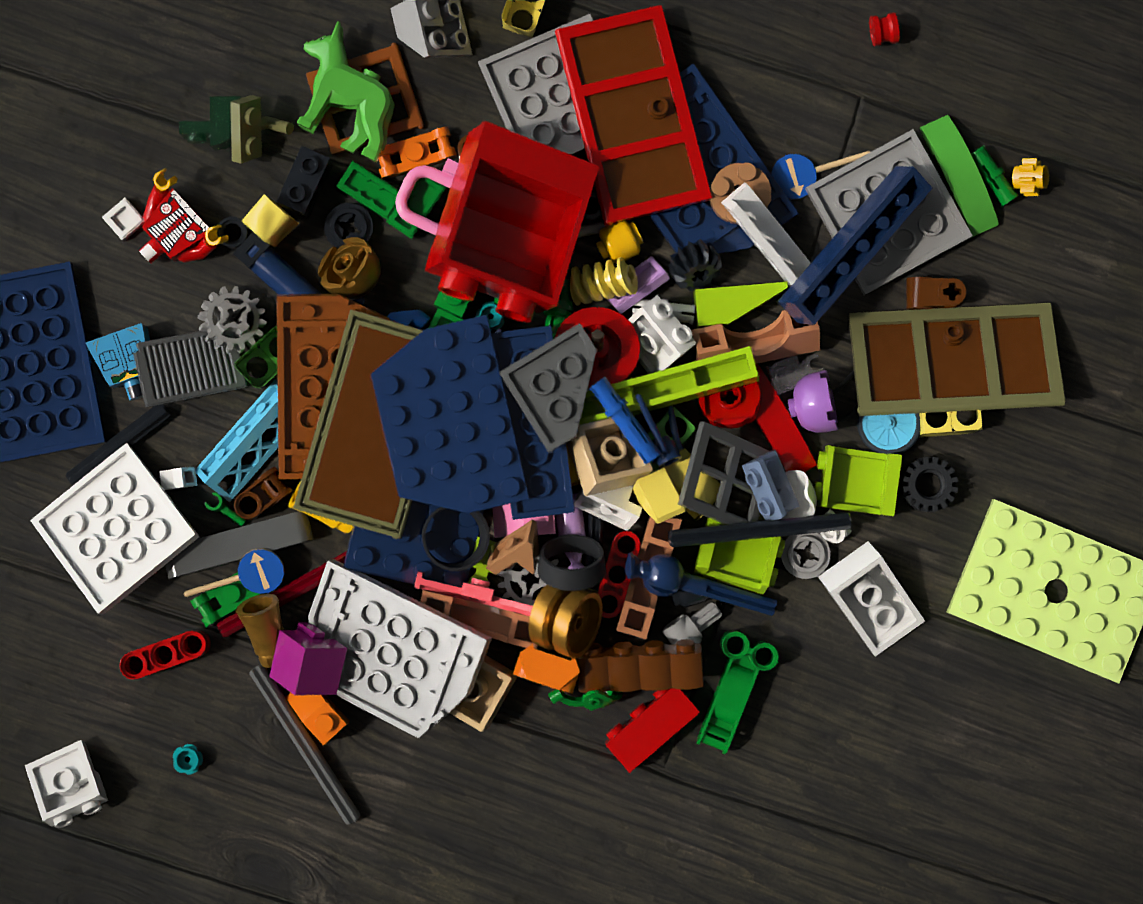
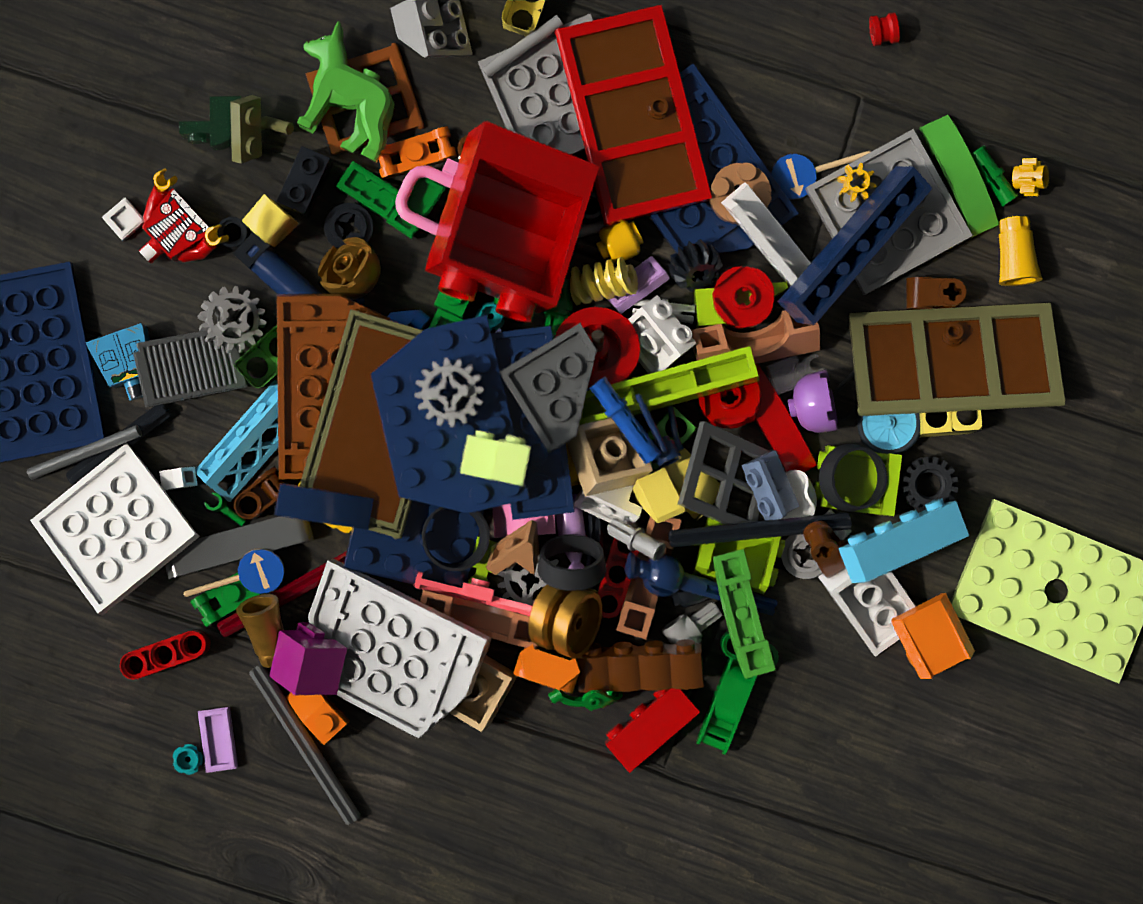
(66, 785): white plate -> none
(84, 452): none -> dark grey bar
(217, 739): none -> lavender tile
(323, 506): none -> dark blue slope
(464, 391): none -> light grey gear
(496, 459): none -> yellowish green brick
(522, 46): none -> light grey bar
(636, 539): none -> light grey axle
(741, 614): none -> bright green slope
(745, 279): none -> red plate
(825, 547): none -> reddish brown piece
(827, 474): none -> black tyre
(856, 191): none -> yellow gear
(903, 541): none -> medium azure brick
(933, 636): none -> orange slope
(1017, 252): none -> yellow plant

